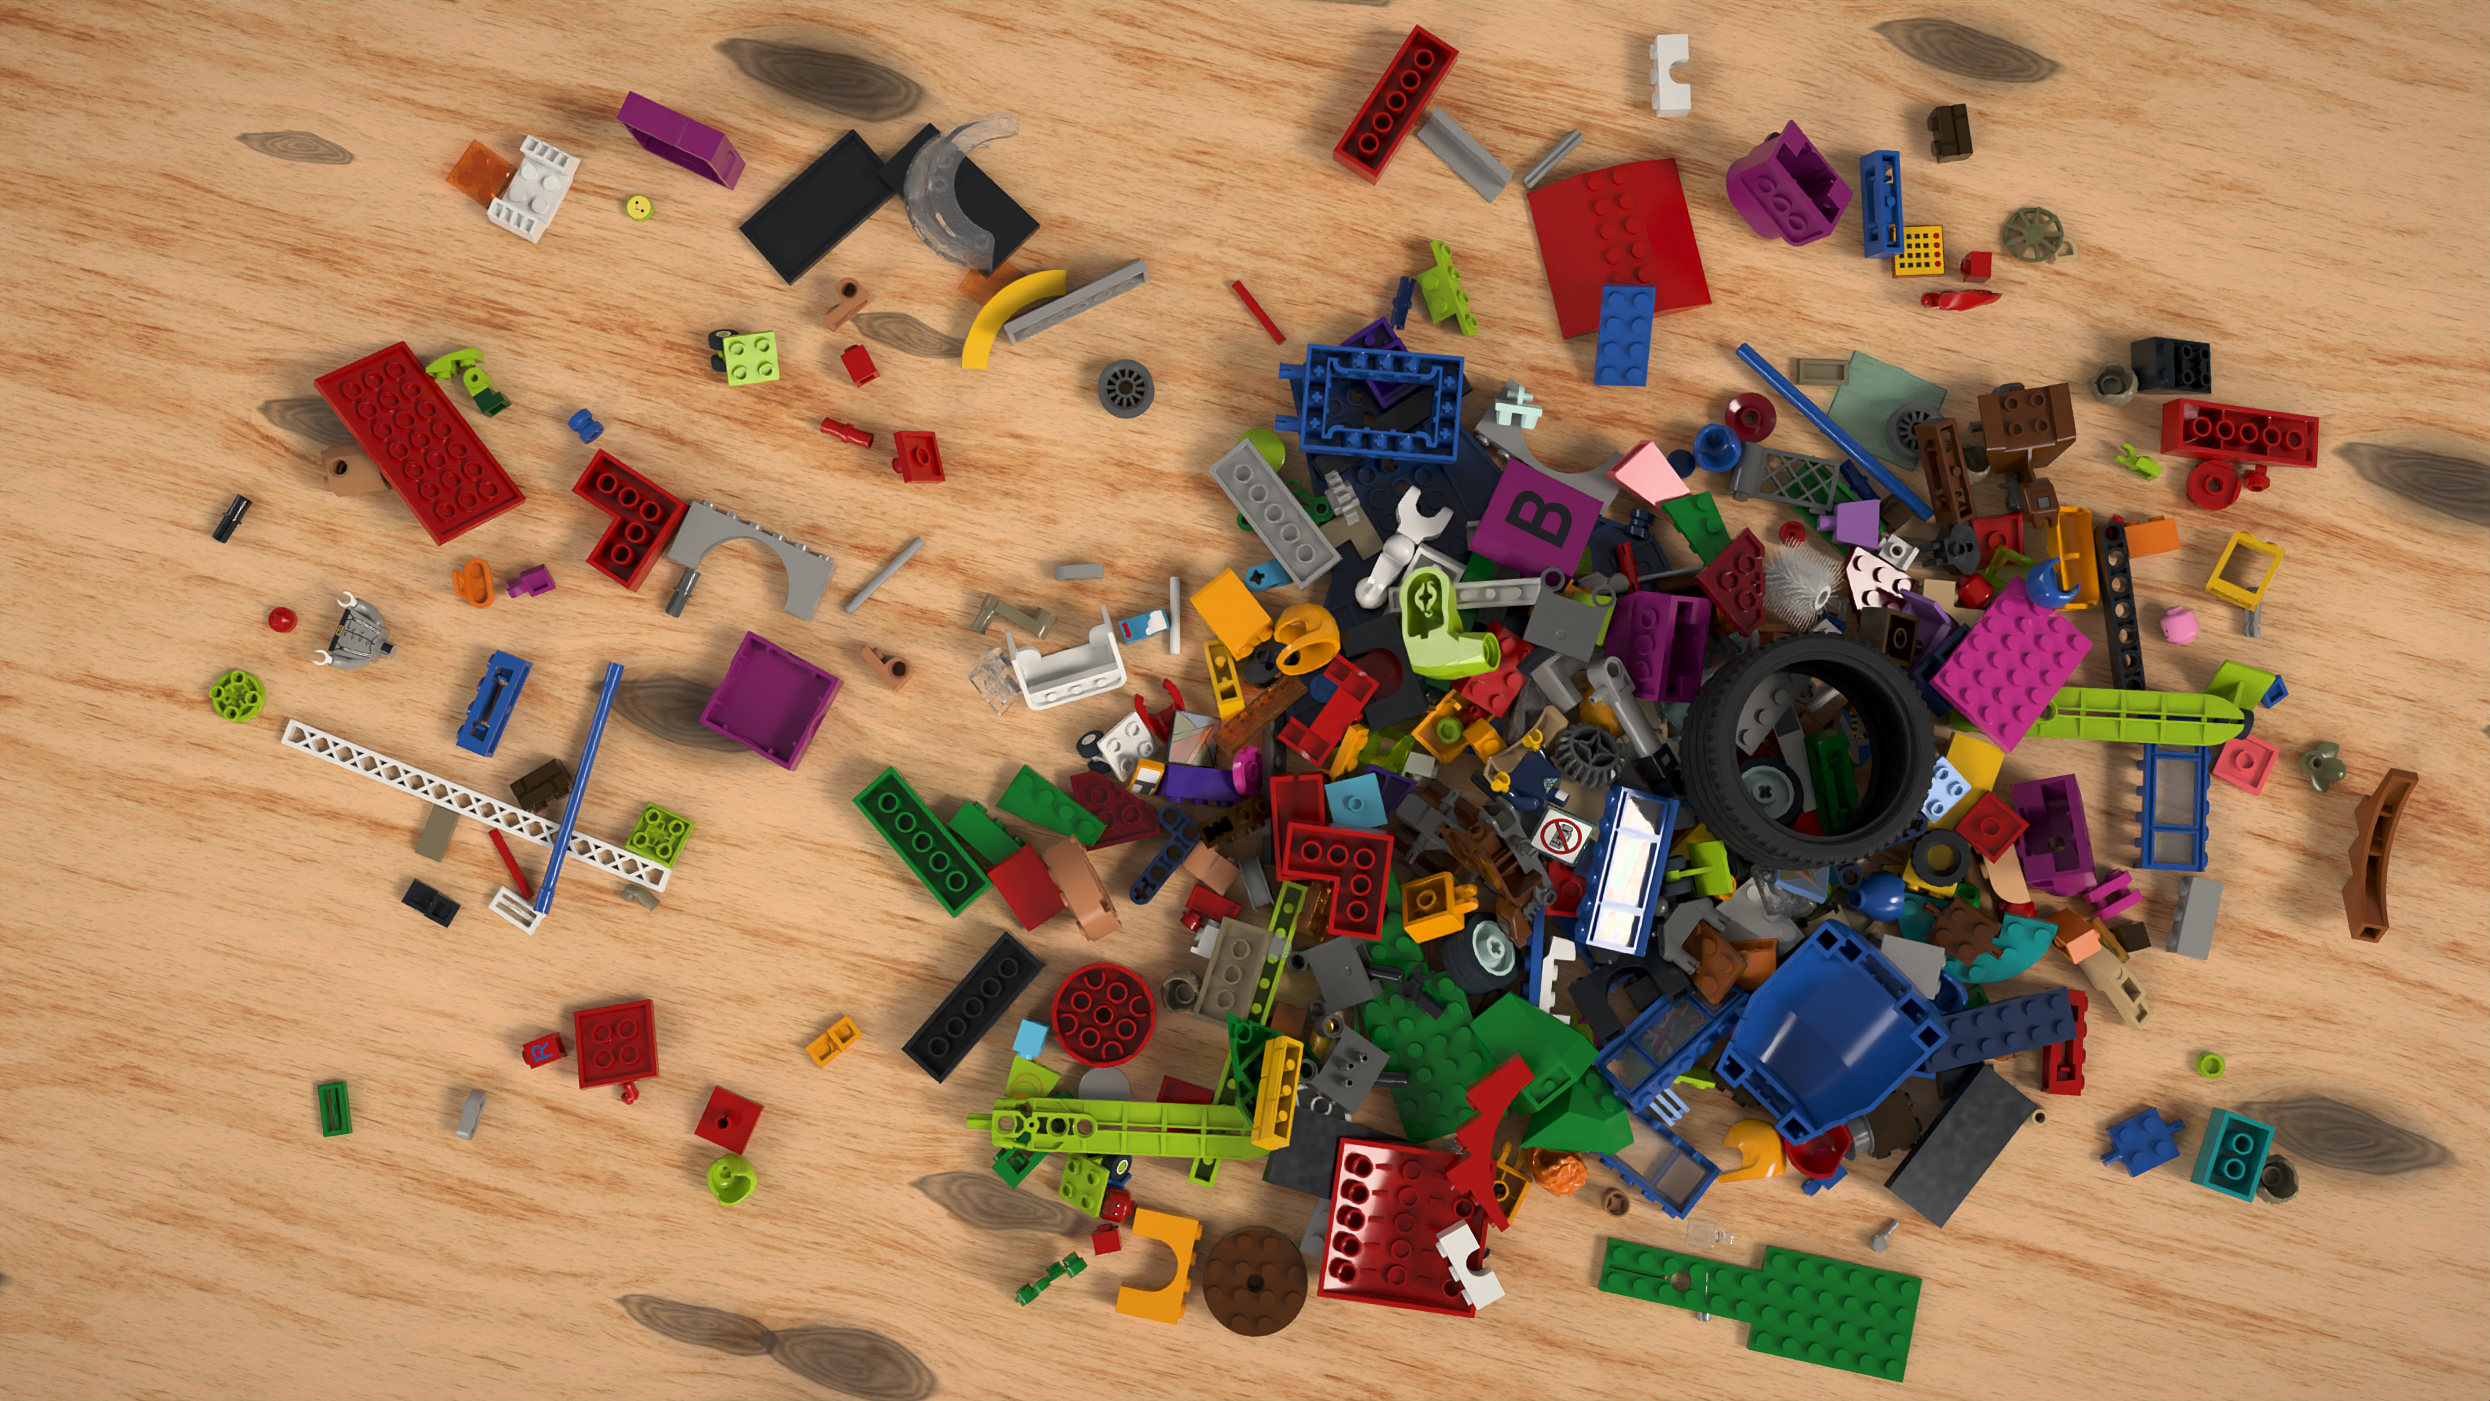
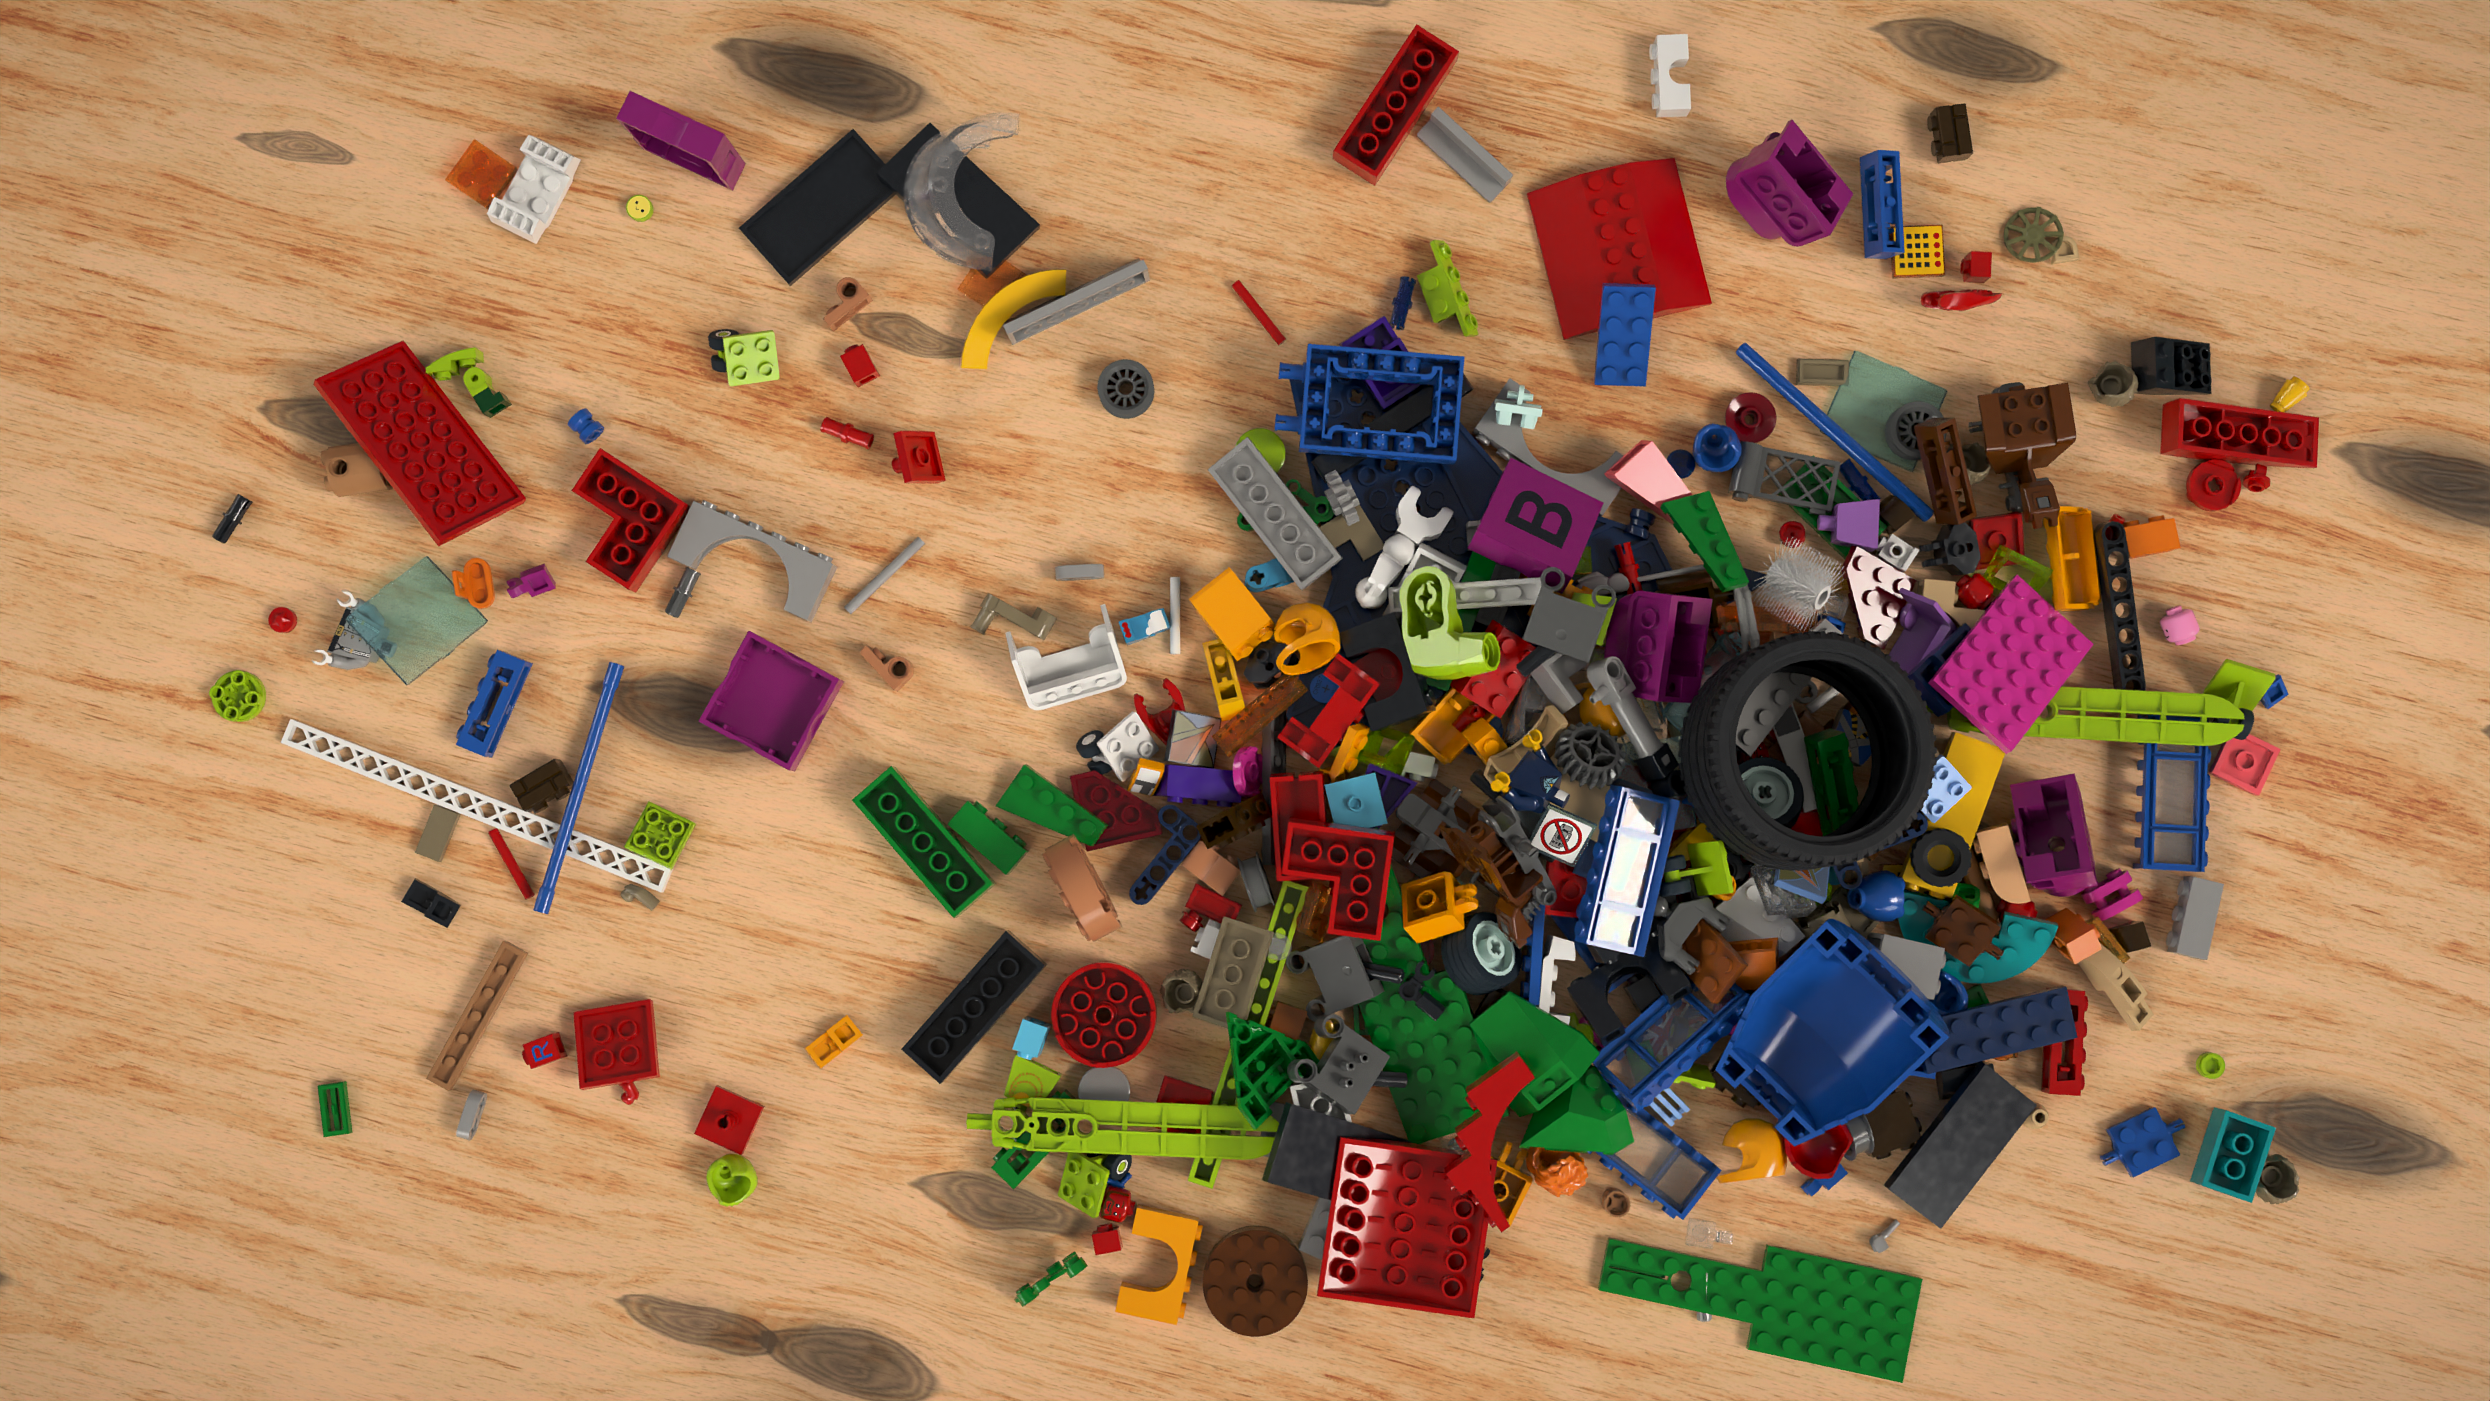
(416, 620): none -> clear light blue piece
(477, 1015): none -> medium nougat plate
(499, 898): white tile -> none
(993, 681): clear plate -> none
(1027, 887): red tile -> none
(1277, 1093): yellow brick -> none
(1450, 730): lime tile -> none
(1481, 1285): white arch -> none
(1549, 161): light grey axle -> none
(1737, 582): dark red plate -> none
(1892, 633): dark brown brick -> none
(1991, 826): red tile -> none
(2043, 588): blue piece -> none
(2142, 466): lime plate -> none
(2234, 593): yellow window -> none
(2252, 619): light grey axle -> none
(2290, 394): none -> yellow cone
(2322, 766): olive plate -> none
(2370, 853): dark orange arch -> none

